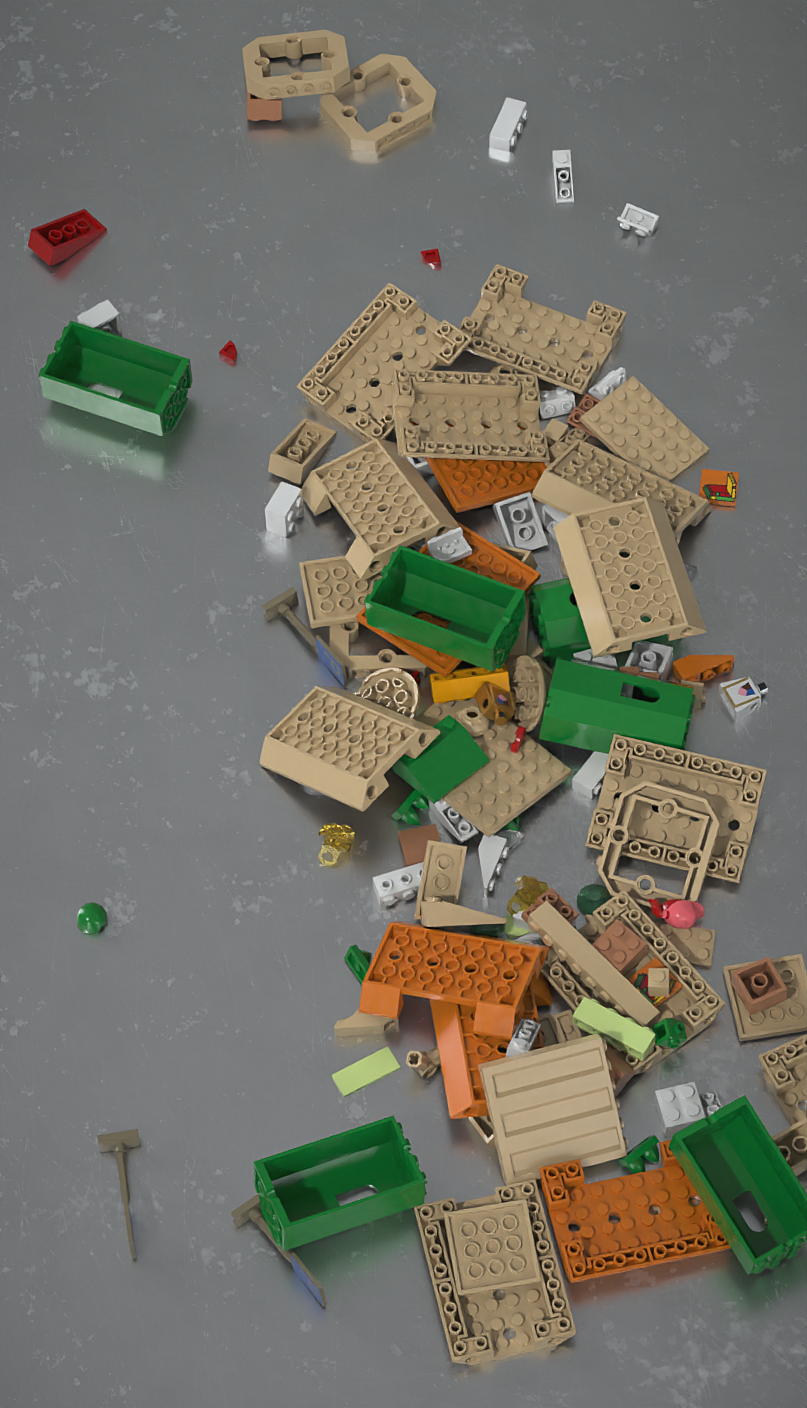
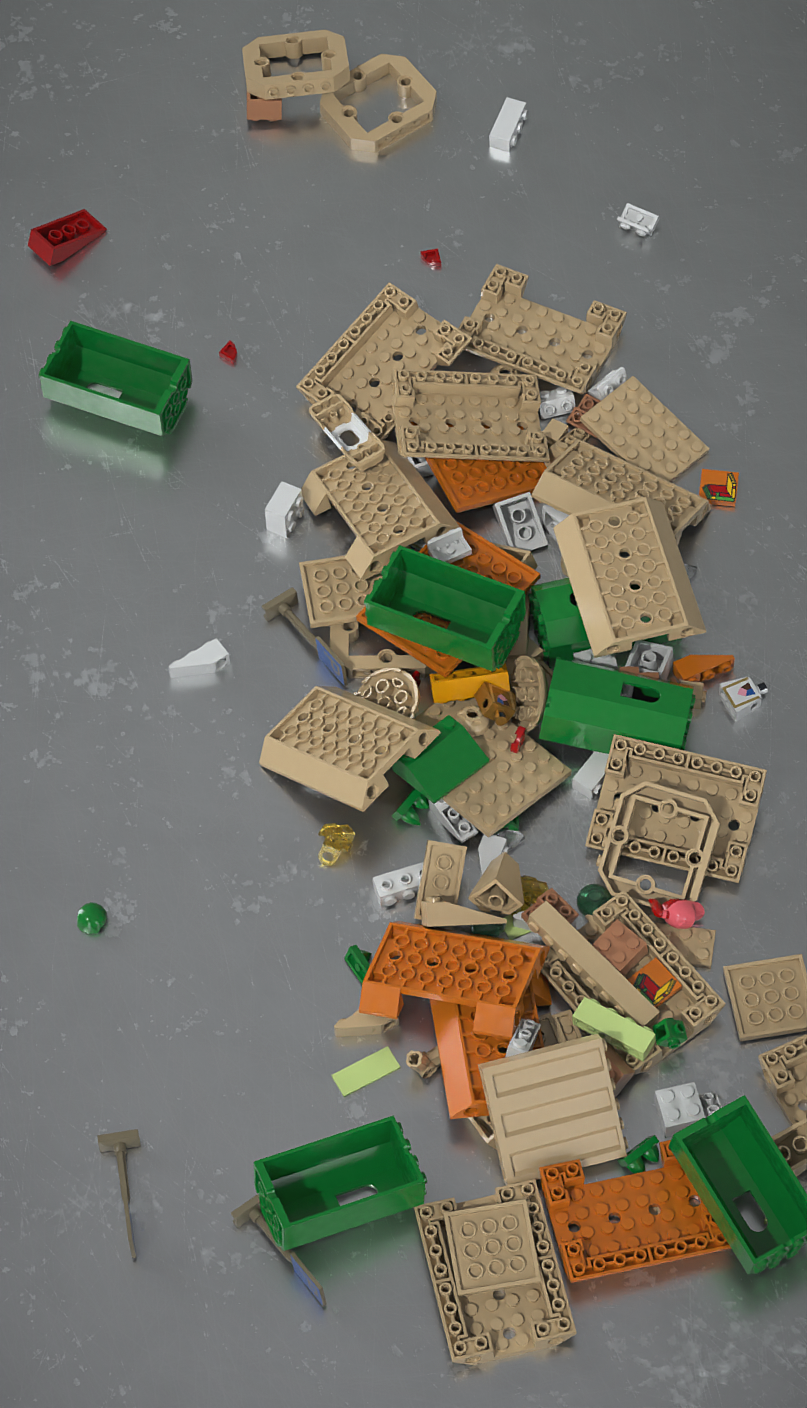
(102, 317): white brick -> none
(205, 660): none -> white slope
(300, 451): tan slope -> none
(335, 417): none -> tan piece
(414, 842): nougat slope -> none
(499, 886): none -> tan slope
(562, 176): white slope -> none
(658, 982): tan brick -> none
(759, 986): nougat brick -> none

